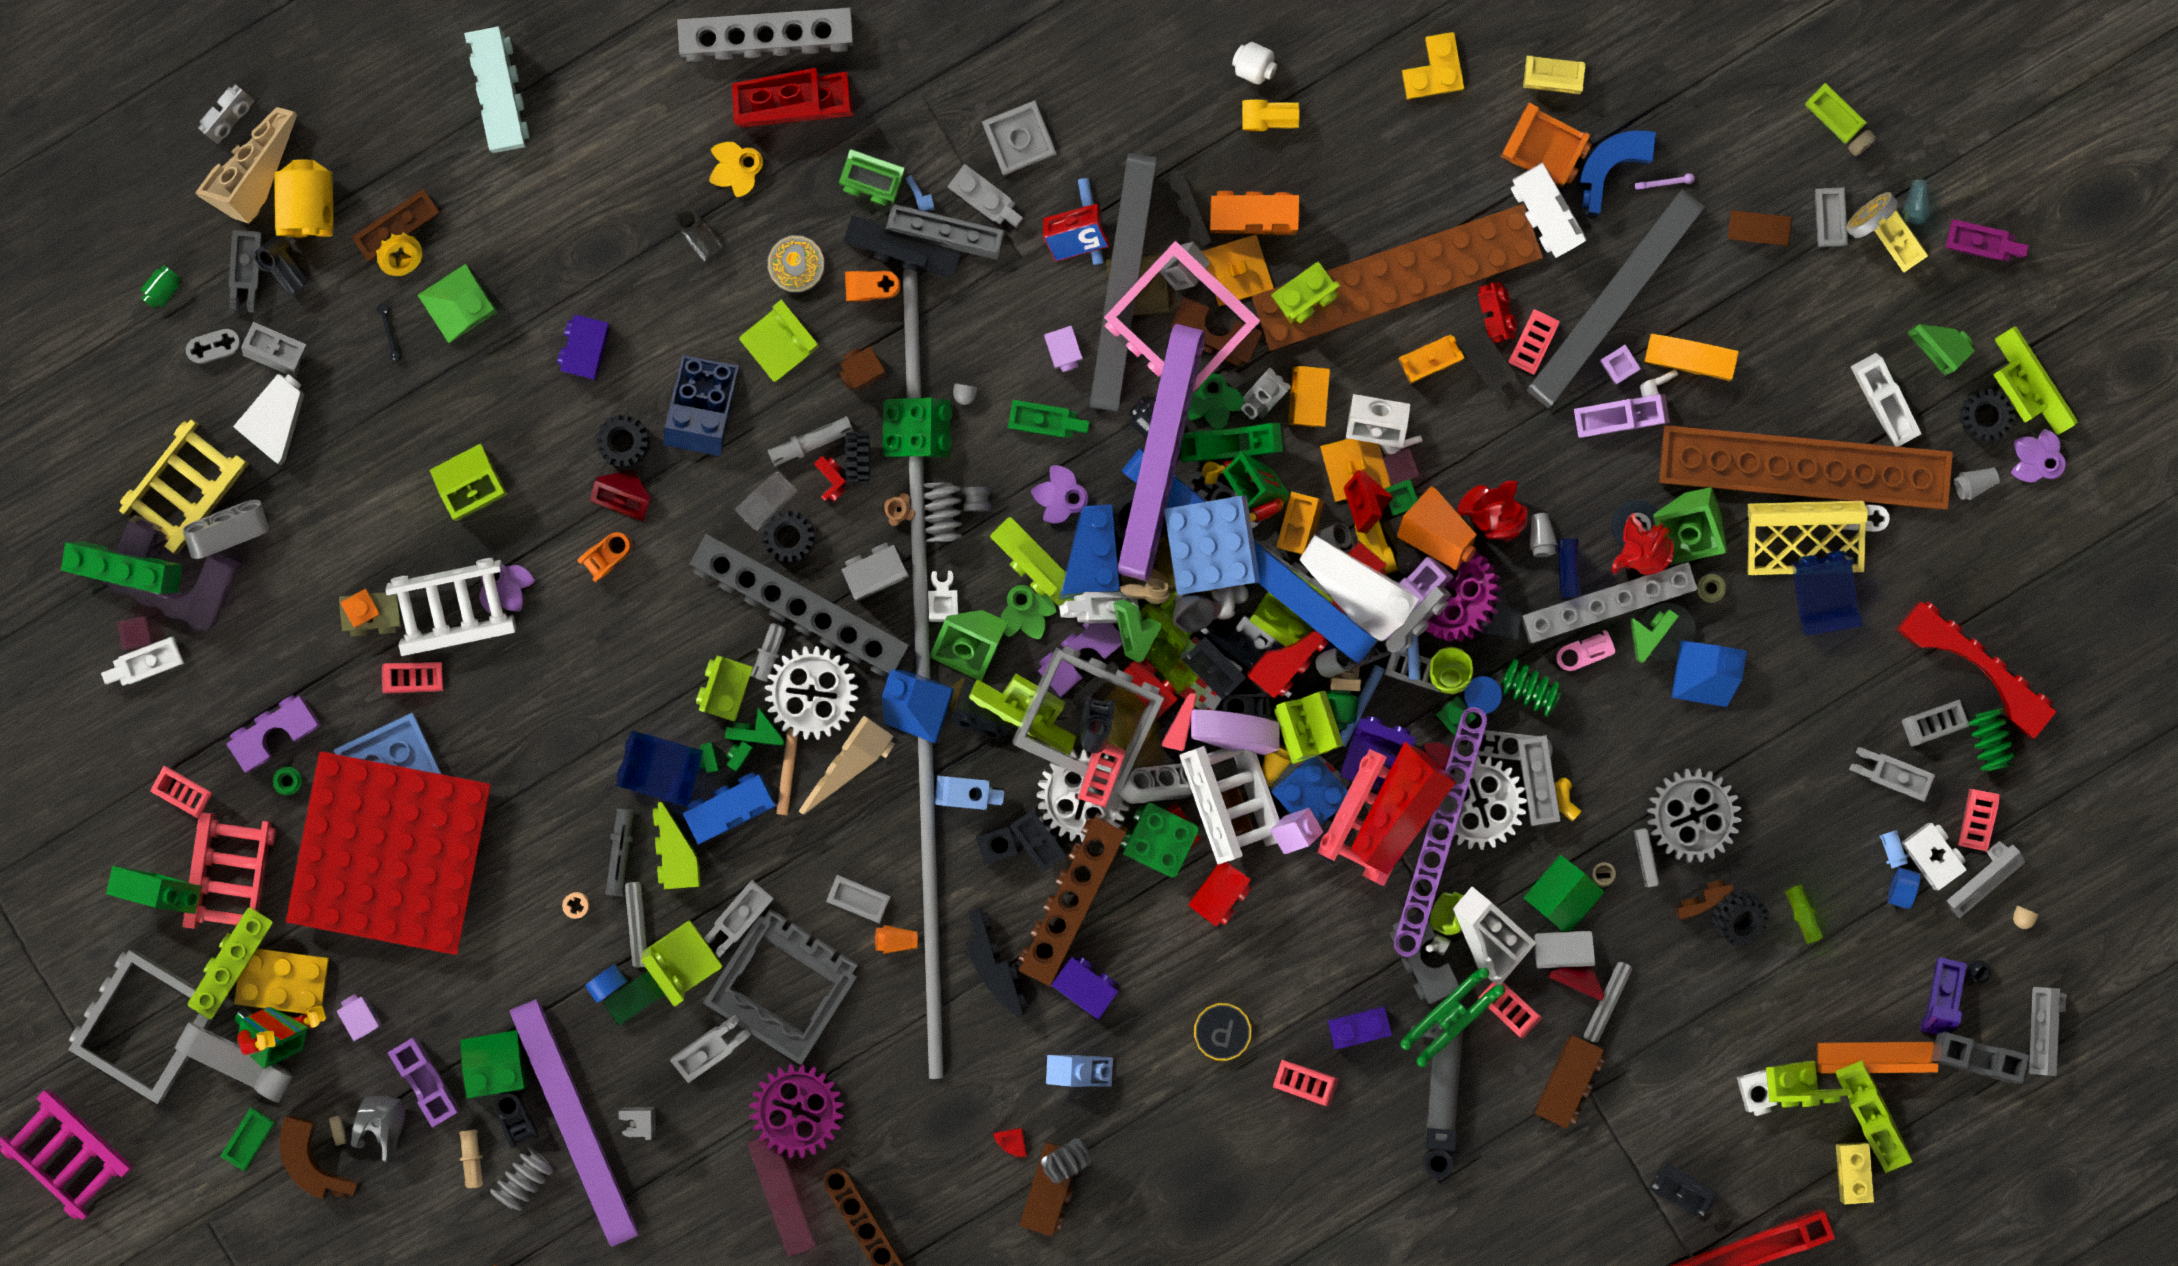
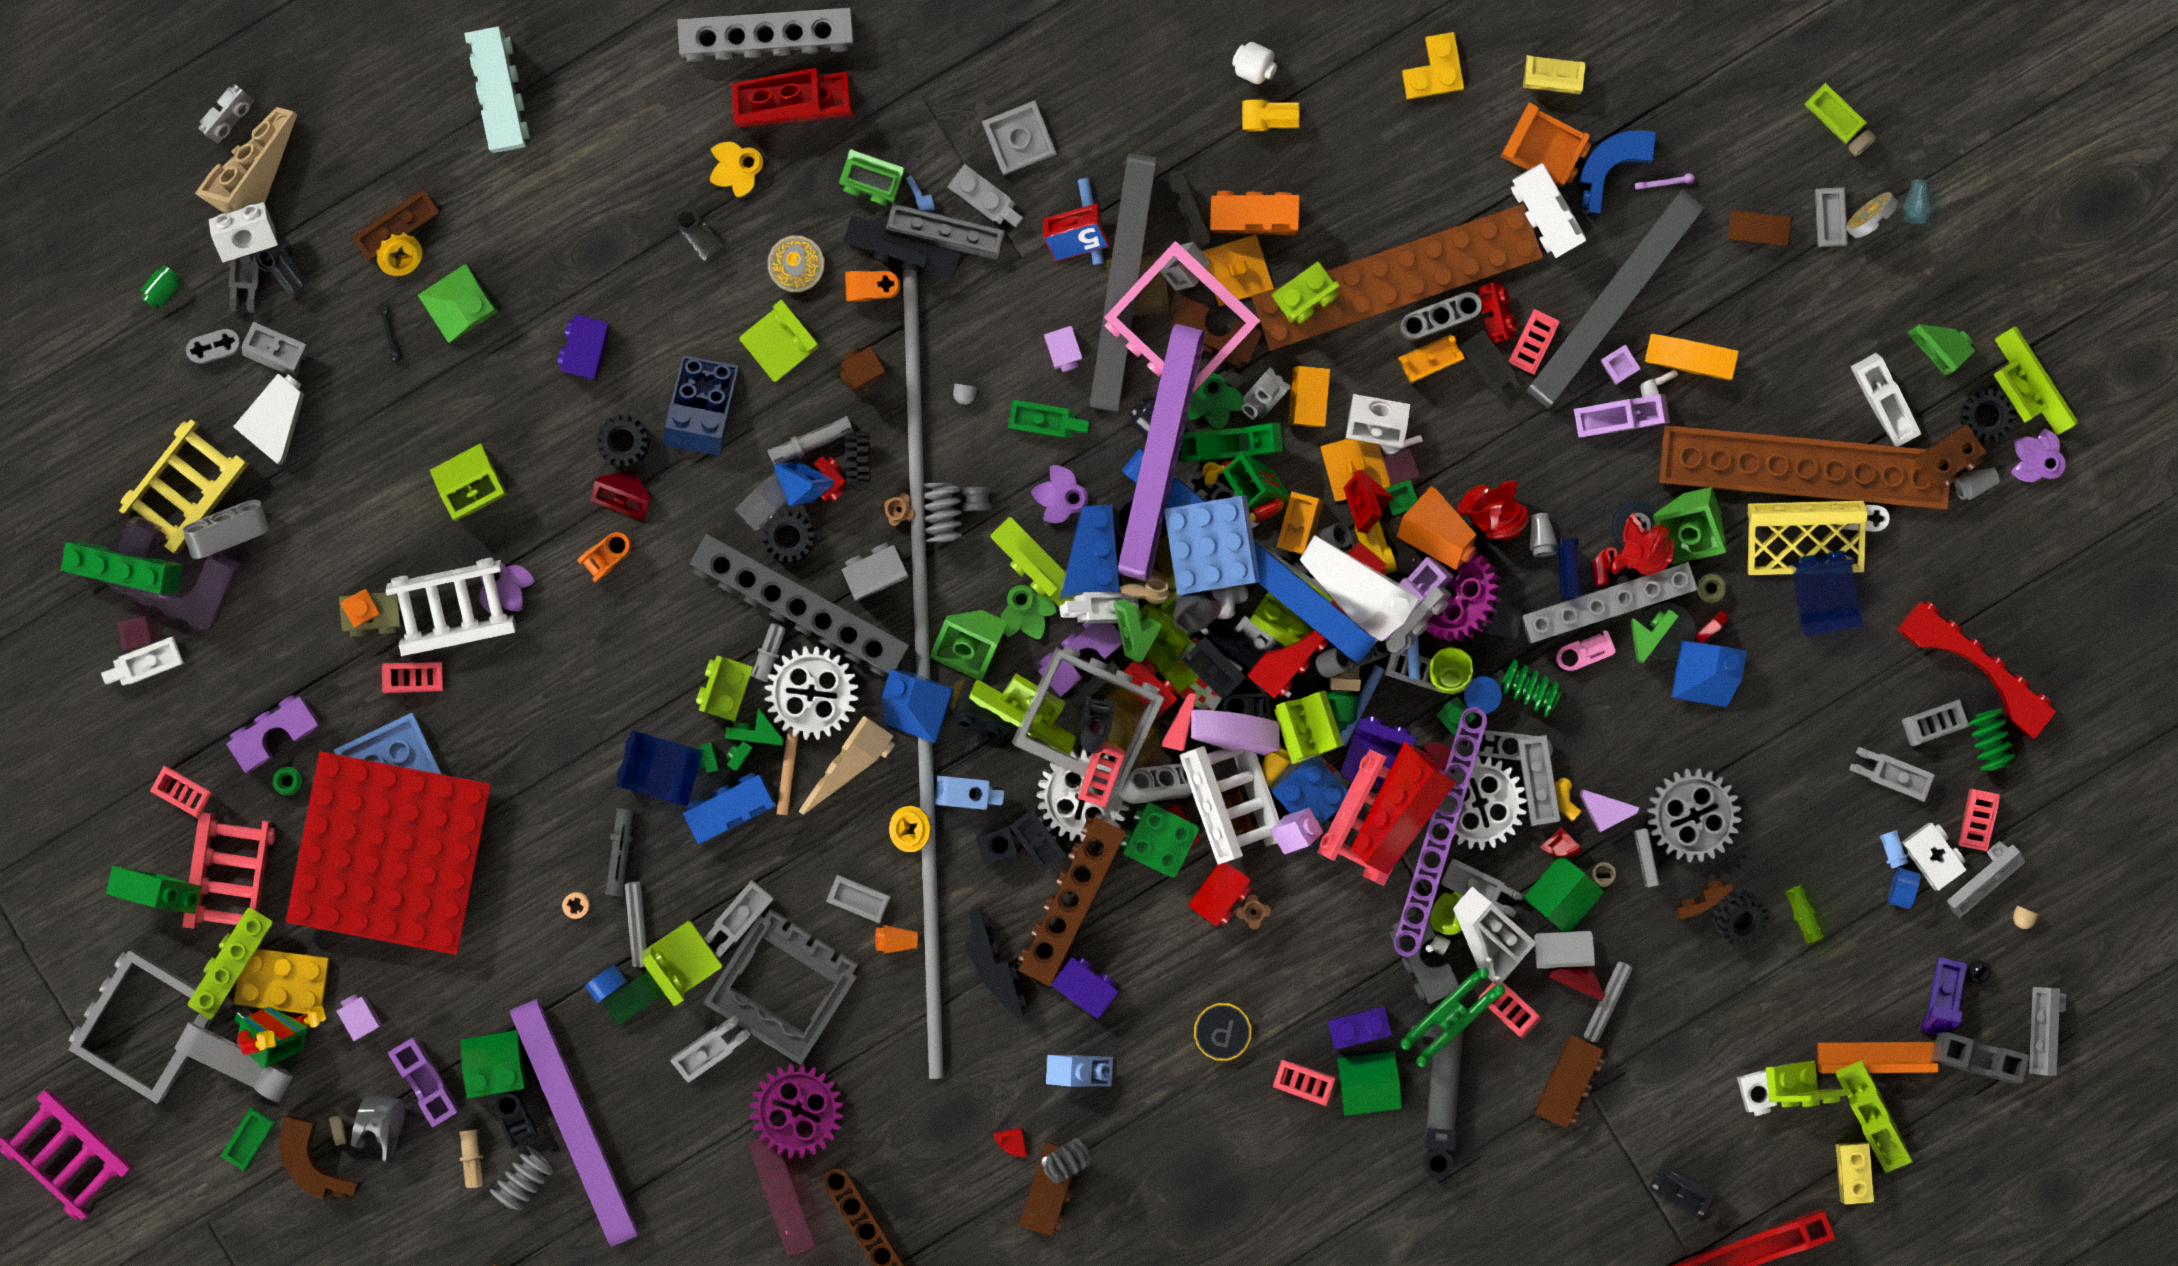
(243, 232): none -> white brick
(304, 200): yellow cylinder -> none
(643, 1119): light grey hinge -> none
(679, 859): lime slope -> none
(801, 482): none -> blue slope
(899, 827): none -> yellow gear
(916, 427): green bracket -> none
(942, 601): white plate -> none
(1245, 911): none -> medium nougat plate
(1369, 1083): none -> green slope
(1451, 306): none -> light grey beam
(1462, 877): none -> light grey hinge
(1560, 845): none -> red tile
(1602, 565): none -> red arm
(1606, 811): none -> lavender slope
(1712, 627): none -> red tile
(1900, 241): light yellow hinge -> none
(1950, 456): none -> reddish brown brick
(1983, 241): magenta hinge -> none

